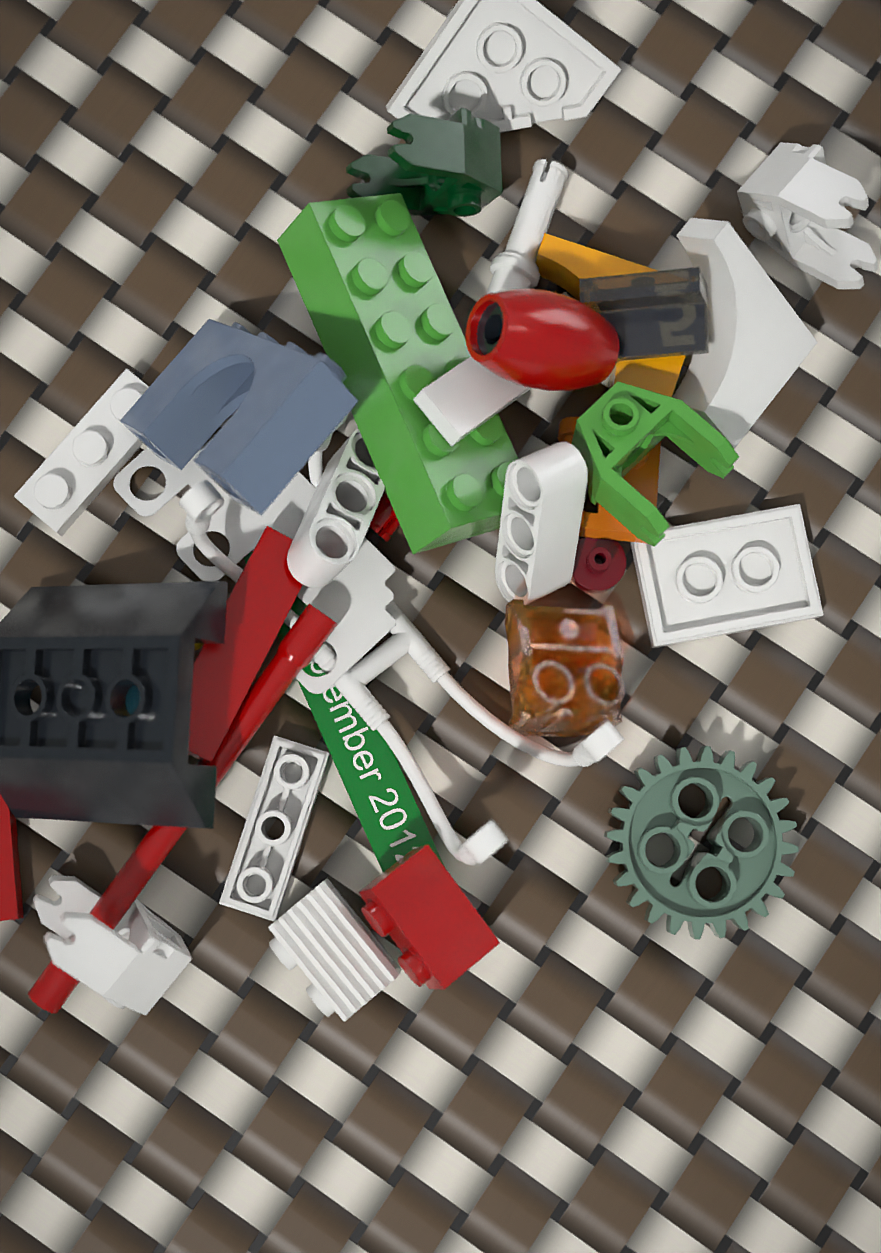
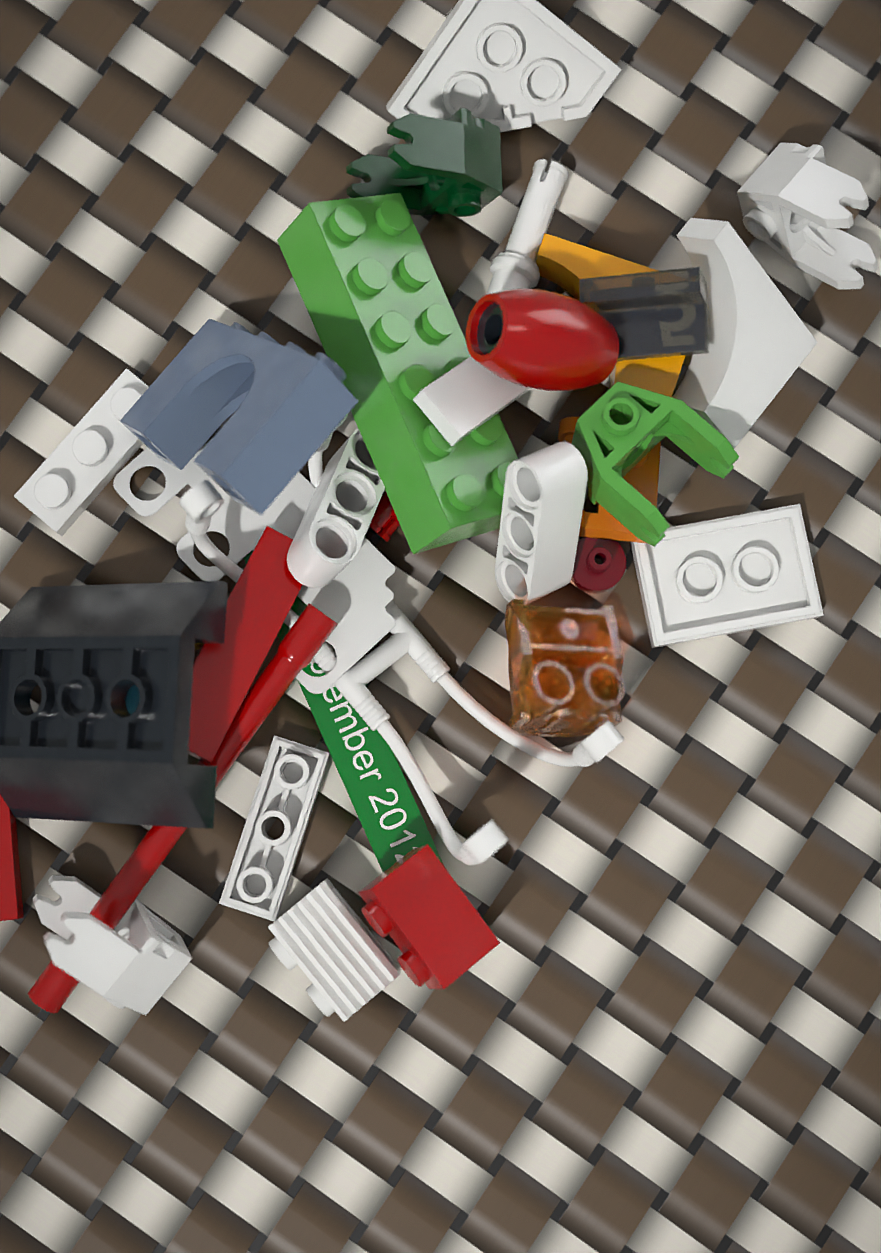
(744, 873): sand green gear -> none

